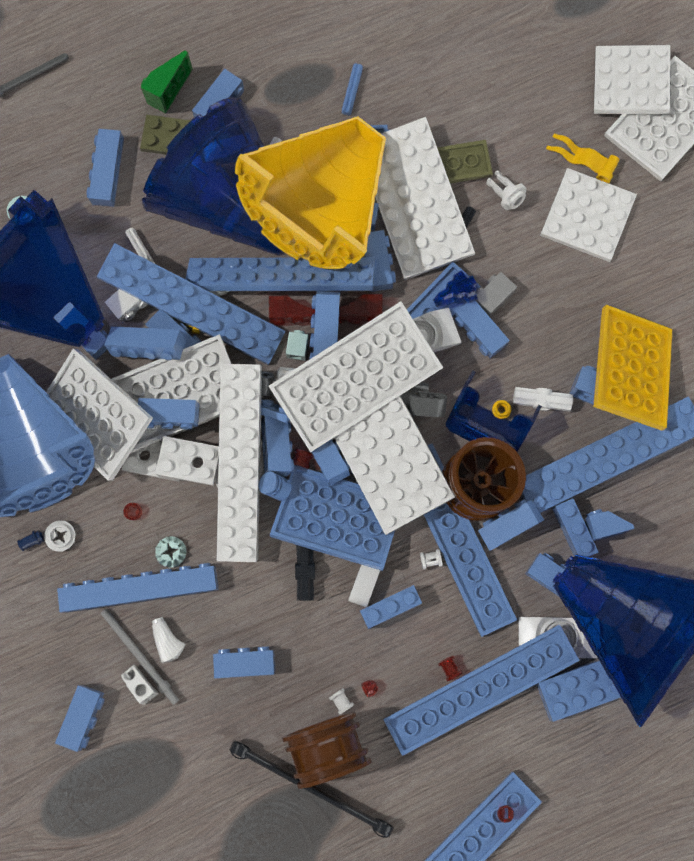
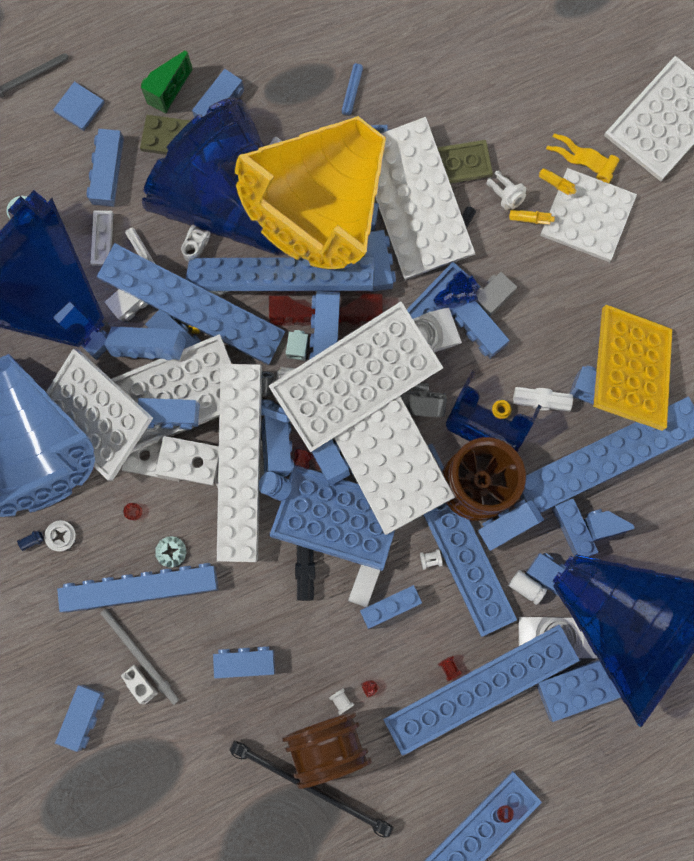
(78, 106): none -> medium blue tile
(101, 236): none -> white plate
(167, 644): white piece -> none
(195, 240): none -> white piece
(527, 587): none -> white piece
(531, 216): none -> yellow piece
(557, 181): none -> yellow piece
(632, 79): white plate -> none

